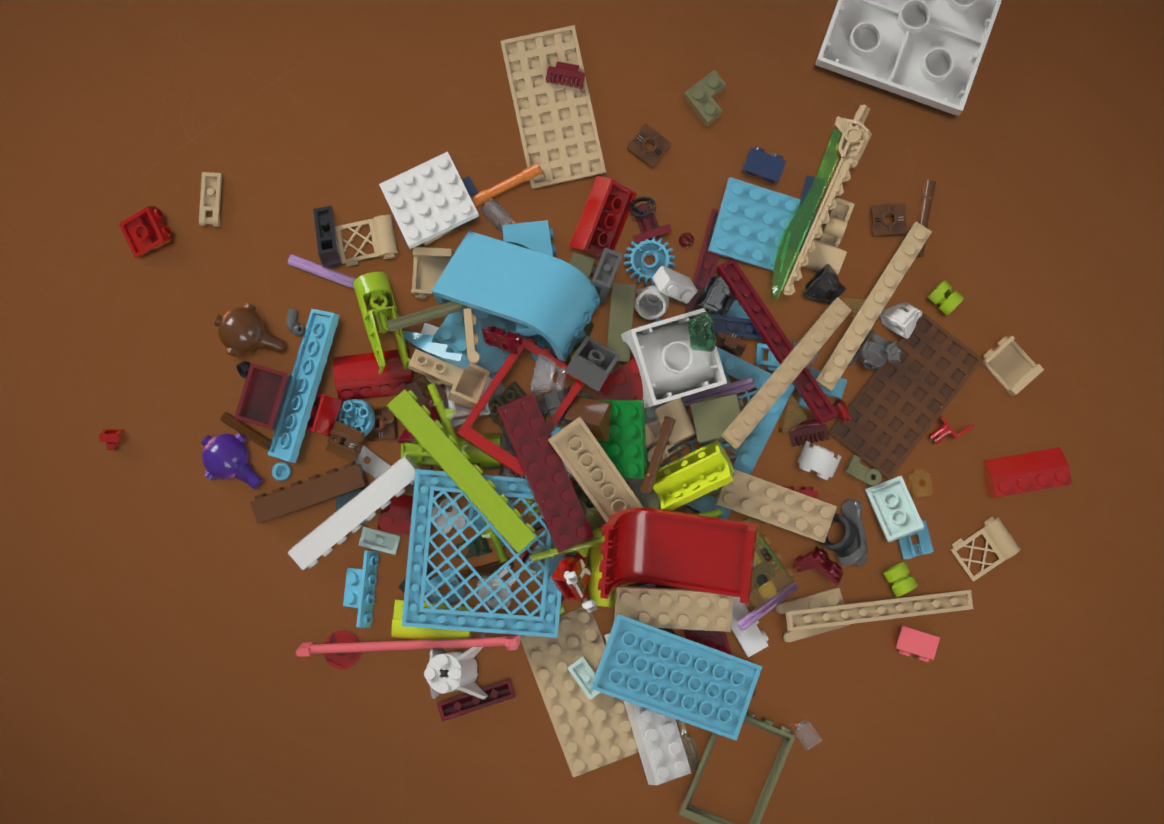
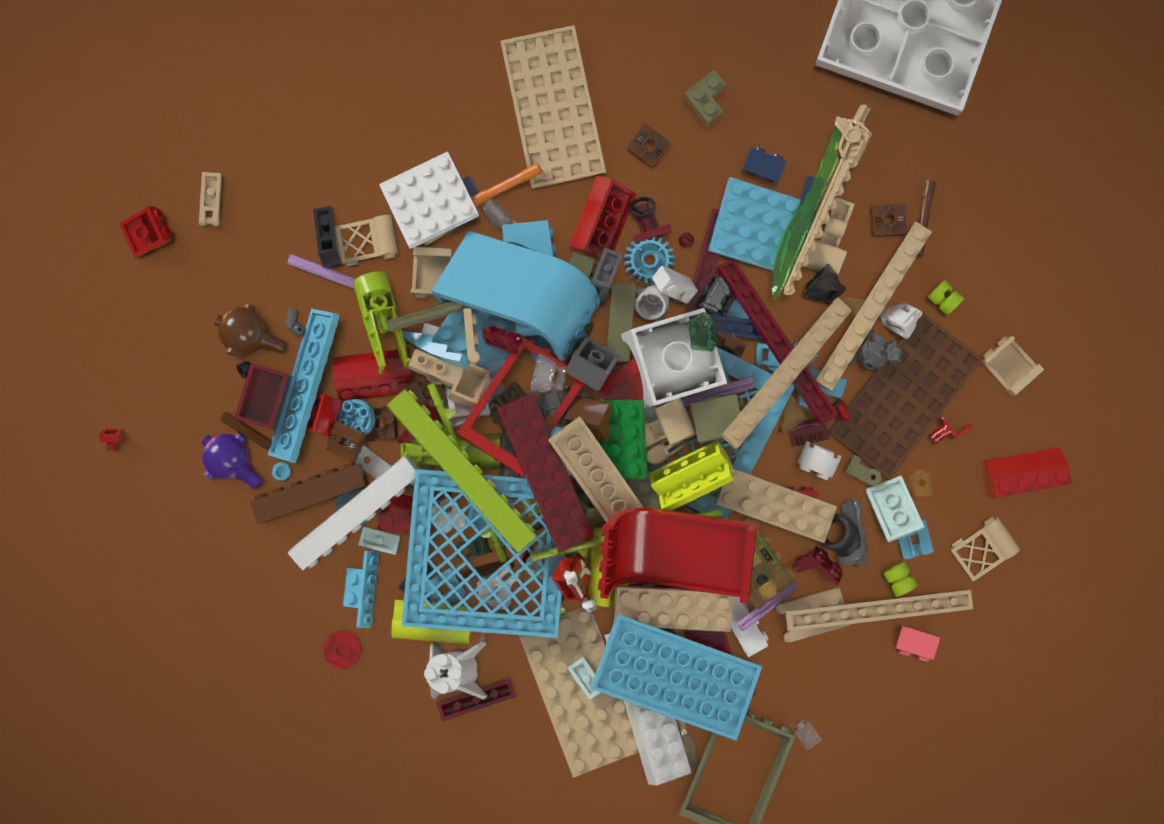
(510, 641): coral hinge -> none
(565, 70): dark red piece -> none
(650, 476): reddish brown piece -> none

